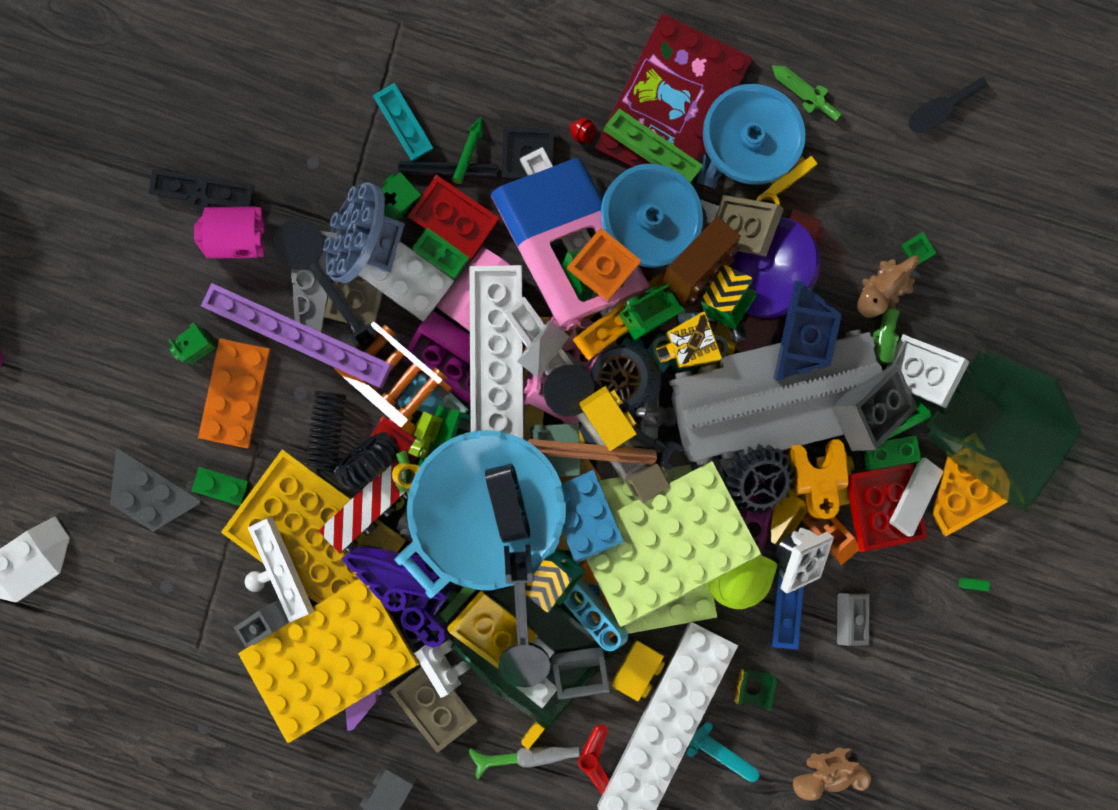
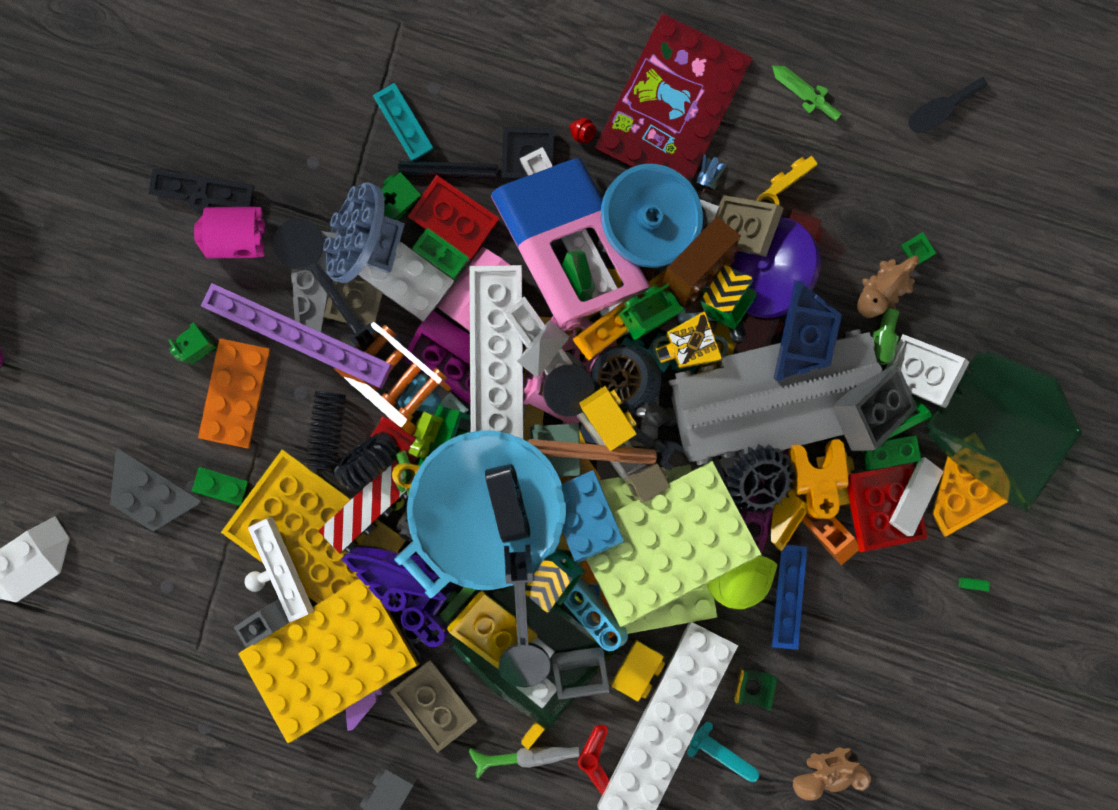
(438, 668): white plate -> none
(474, 135): green piece -> none
(604, 264): orange plate -> none
(651, 145): bright green plate -> none
(753, 134): dark azure dish -> none
(799, 560): white piece -> none
(853, 619): light grey slope -> none

